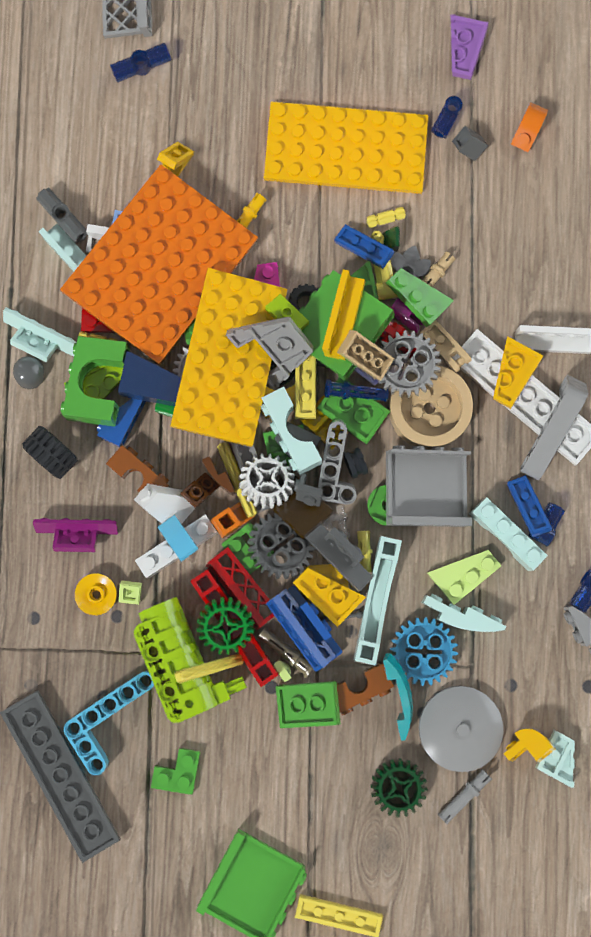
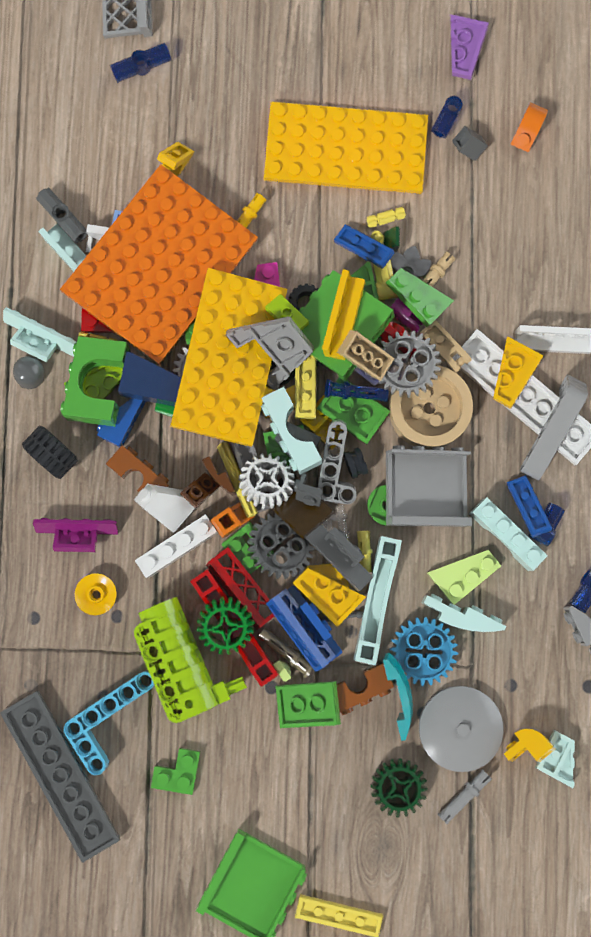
(130, 592): yellowish green tile -> none
(178, 538): medium azure slope -> none
(208, 668): light yellow axle -> none

